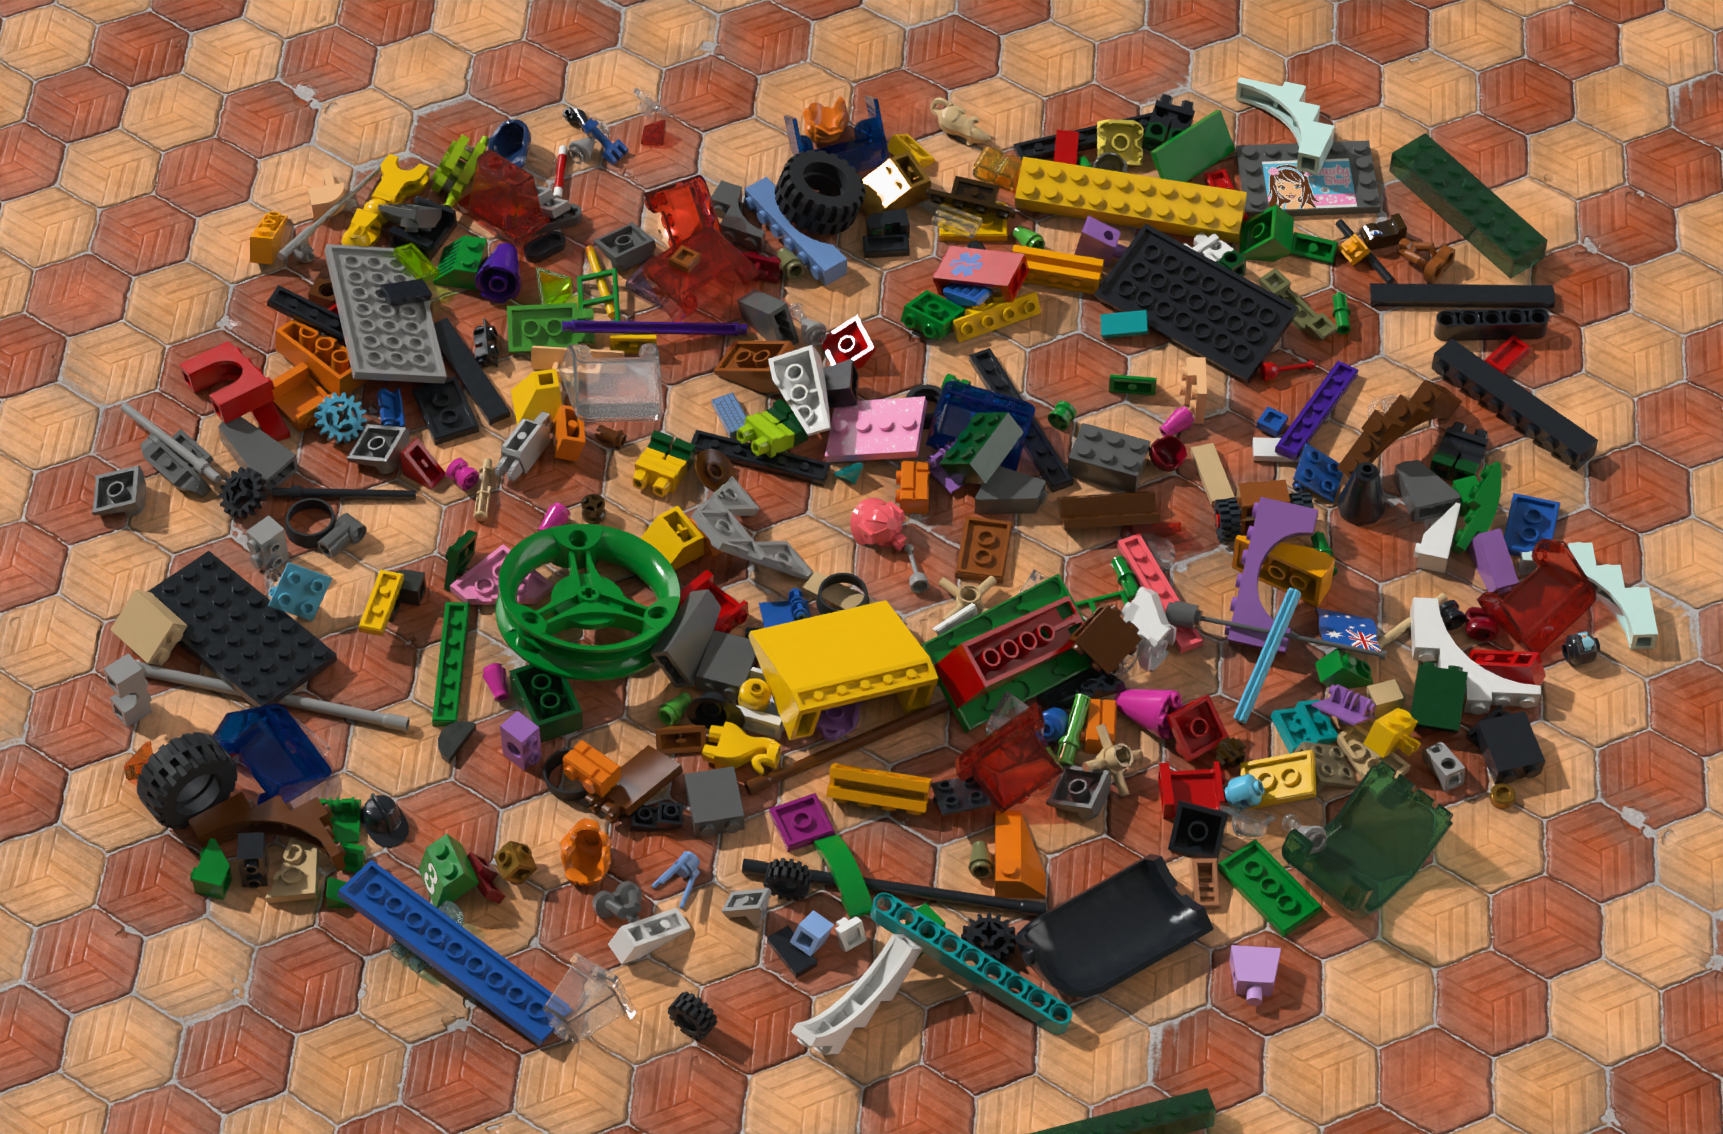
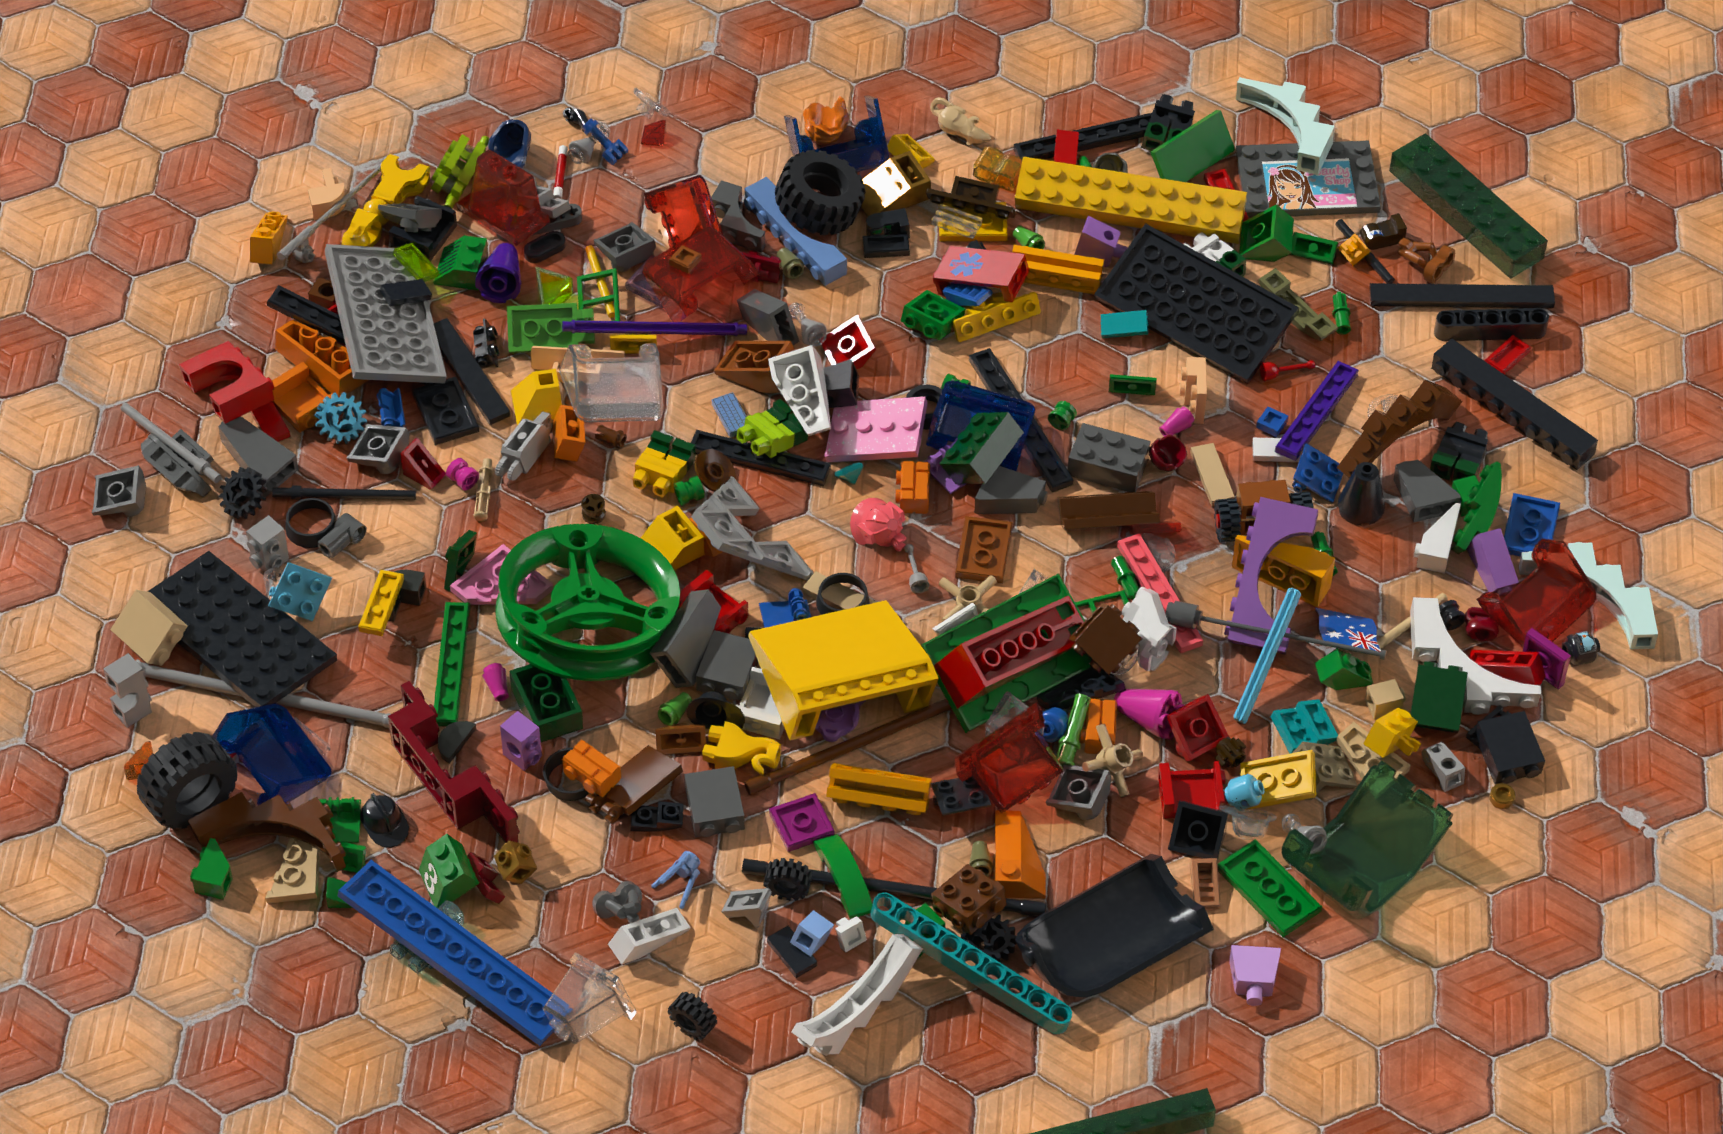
(253, 859): black brick -> none
(460, 797): none -> dark red bracket
(555, 516): dark pink cone -> none
(585, 853): orange hair -> none
(689, 490): none -> green wheel
(754, 695): yellow head -> none
(969, 899): none -> reddish brown brick
(1122, 138): light yellow slope -> none
(1346, 707): medium lavender hinge -> none
(1553, 658): none -> magenta tile

